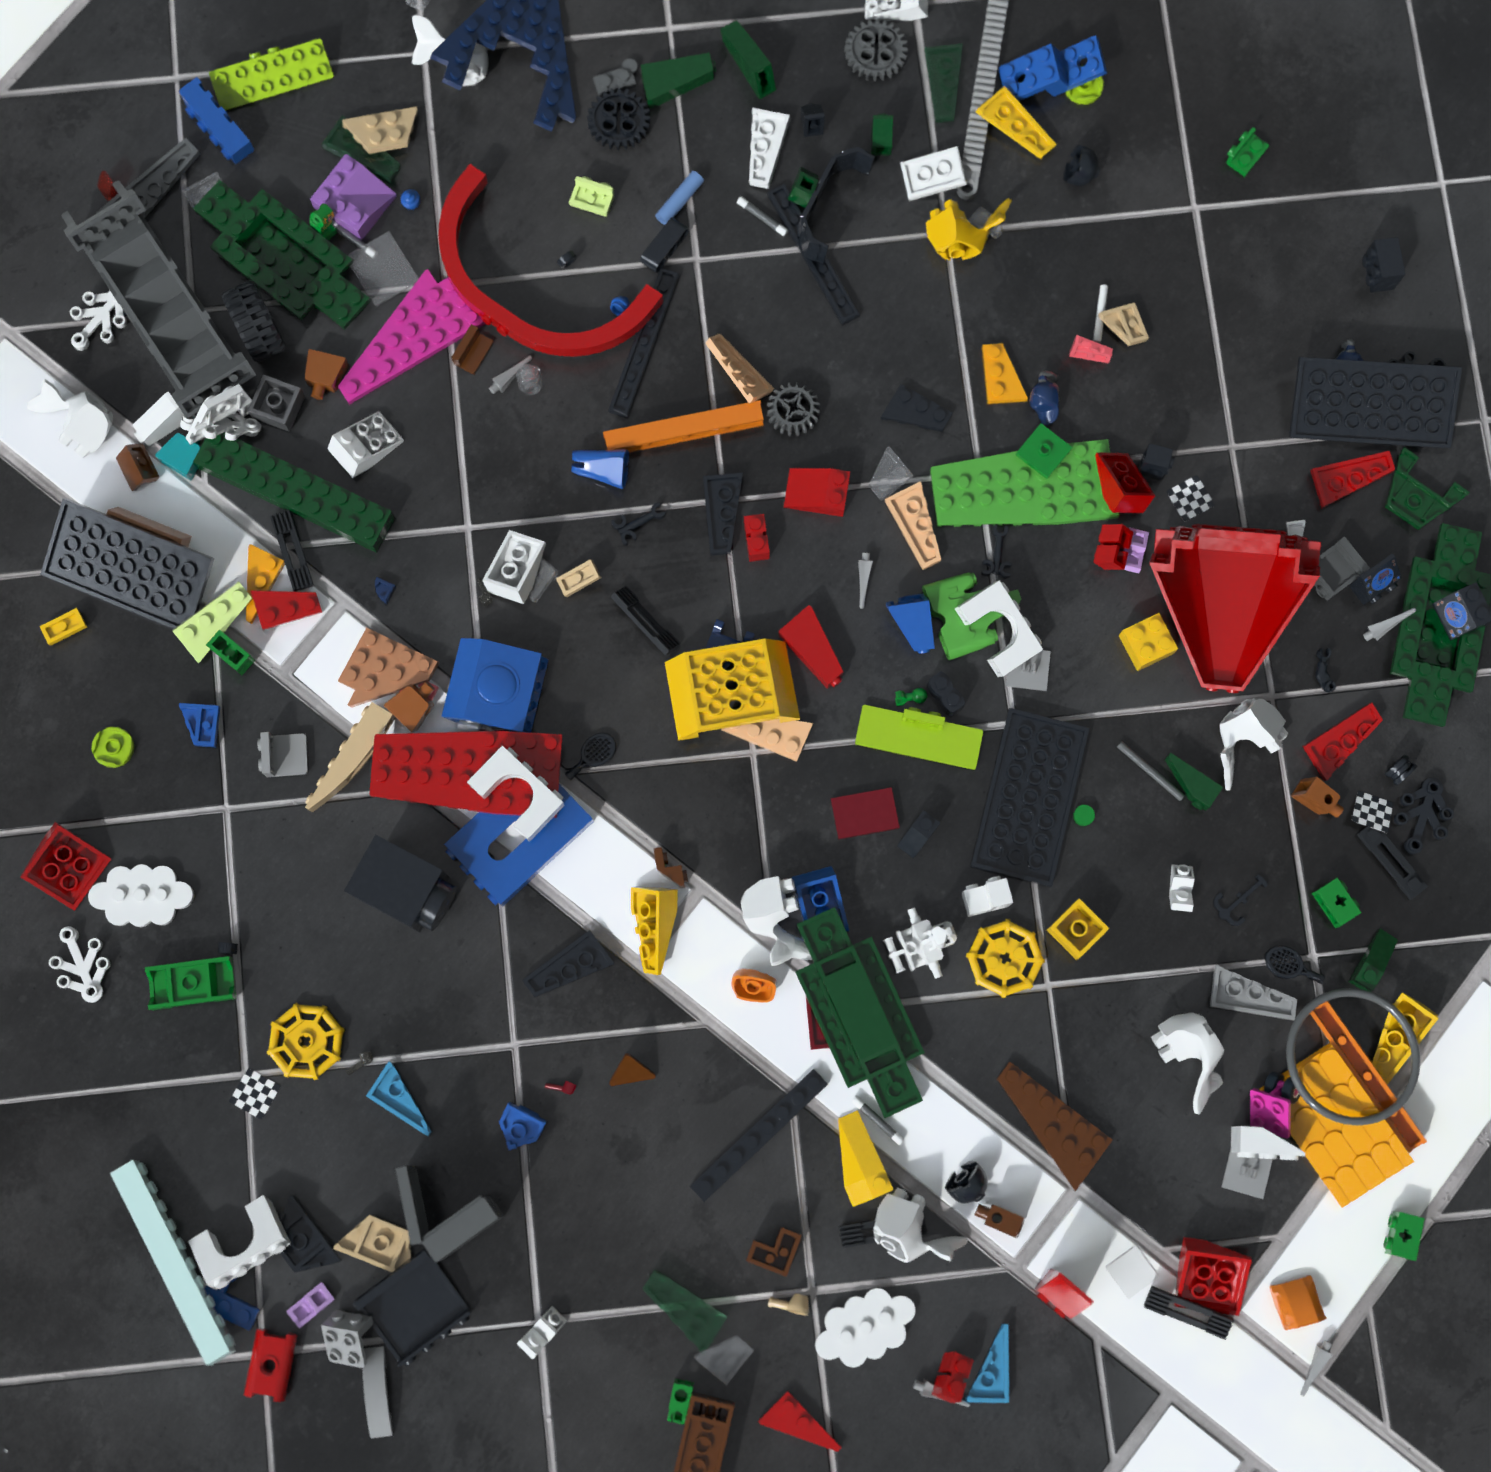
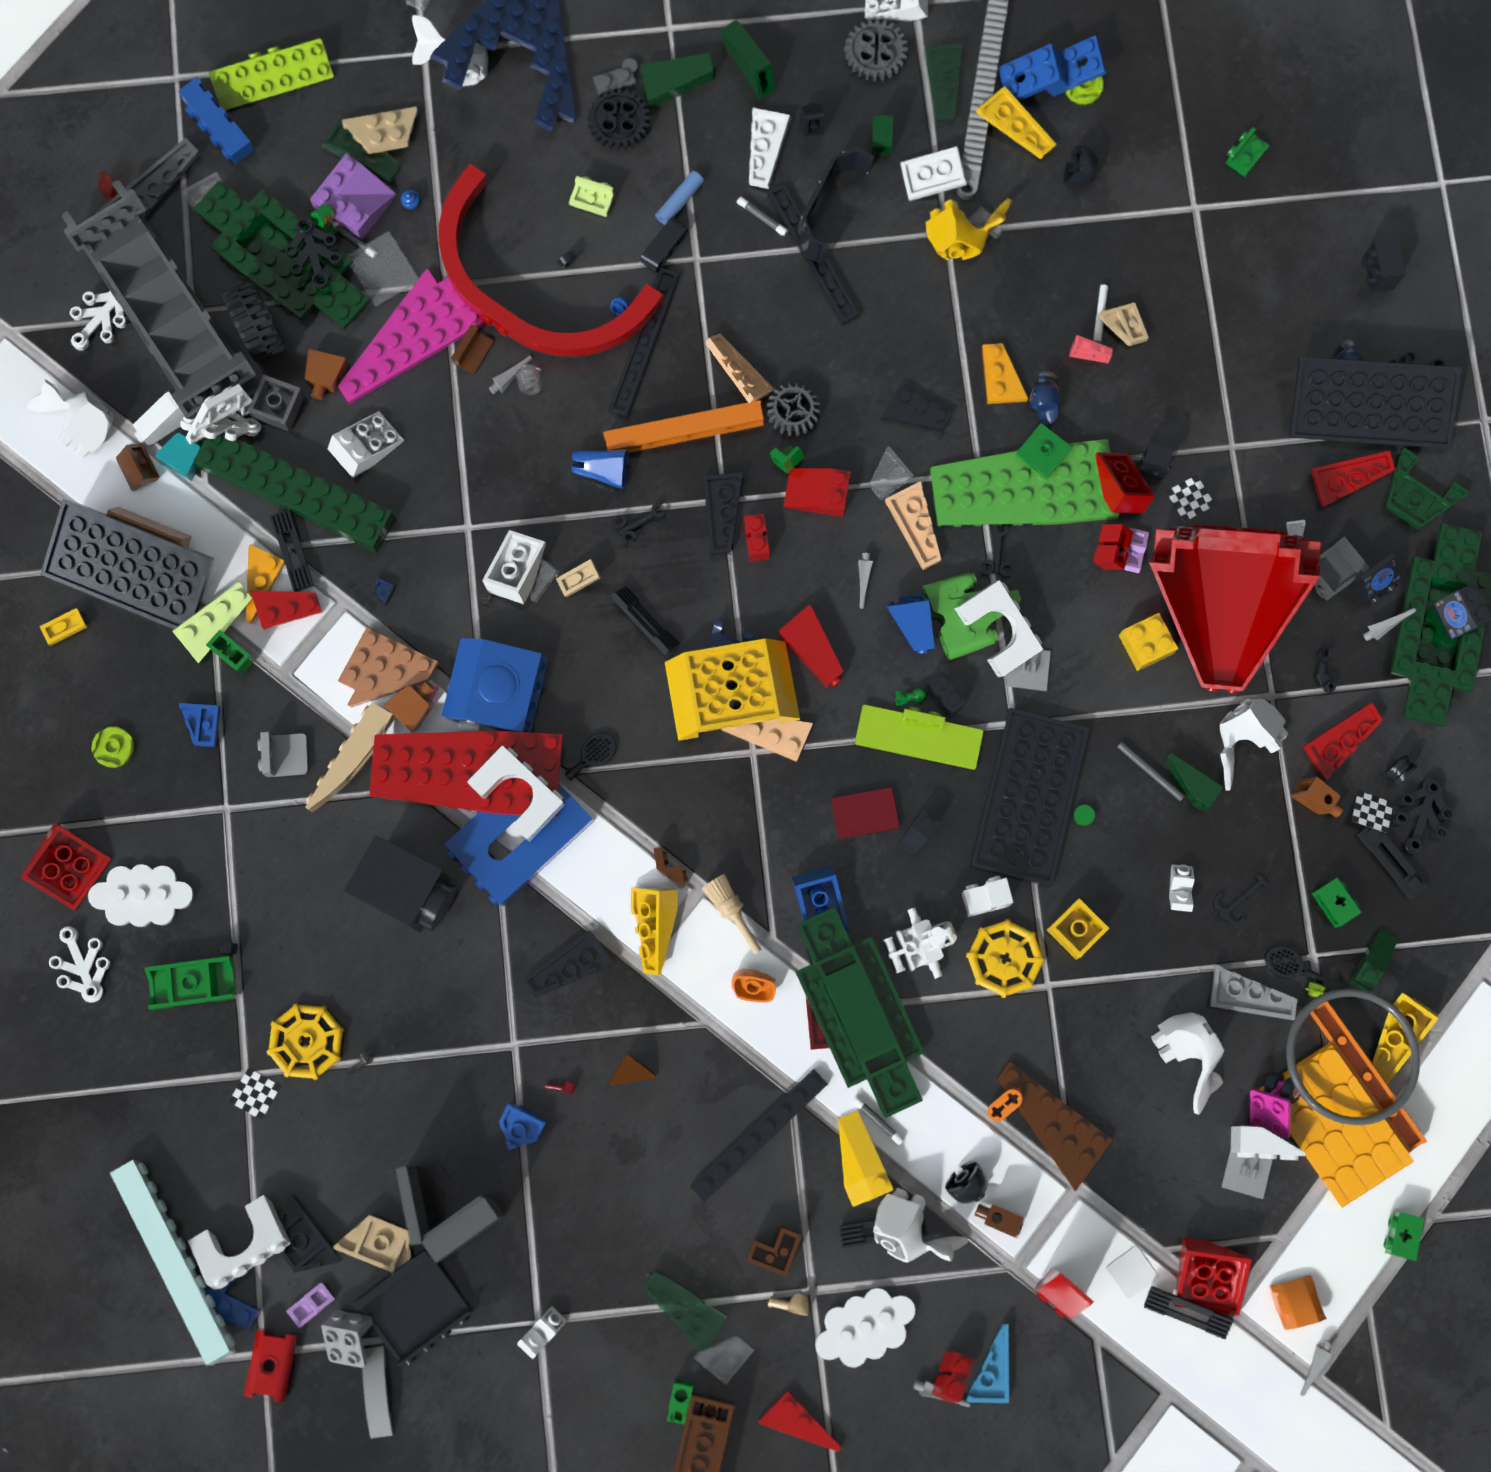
(312, 250): none -> black plant
(394, 1096): dark azure wing -> none
(729, 907): none -> tan piece
(764, 907): white hips -> none
(787, 458): none -> green panel
(803, 187): dark green slope -> none
(1009, 1108): none -> orange beam
(1315, 989): none -> lime plate

